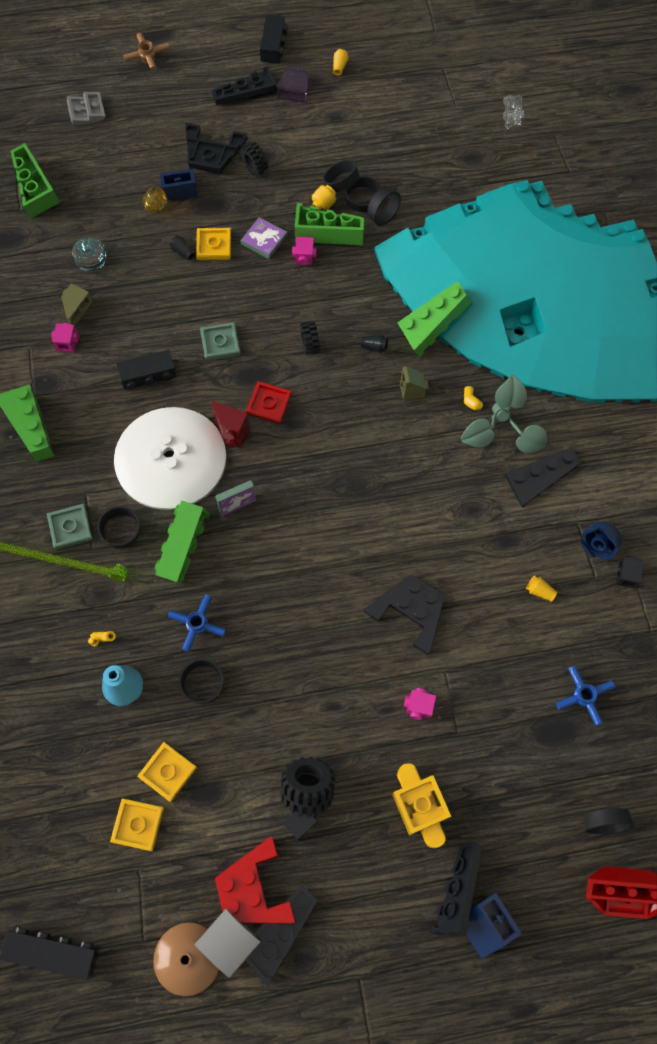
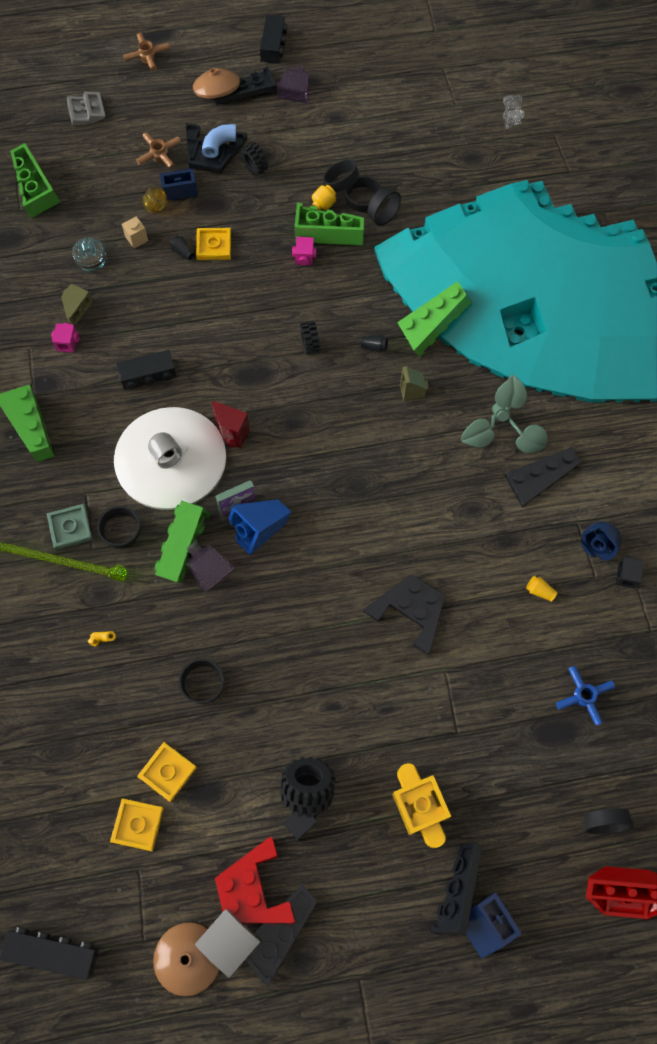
(122, 684): medium azure cone -> none
(135, 232): none -> tan brick
(158, 150): none -> medium nougat bar
(160, 444): none -> light grey helmet
(193, 631): blue bar -> none
(207, 565): none -> clear purple torso
(216, 83): none -> medium nougat dish
(216, 137): none -> light blue cylinder
(220, 341): sand green tile -> none
(257, 522): none -> blue slope
(263, 238): tile -> none
(269, 402): red tile -> none
(340, 61): yellow cone -> none
(419, 704): dark pink brick -> none
(471, 401): yellow arm -> none

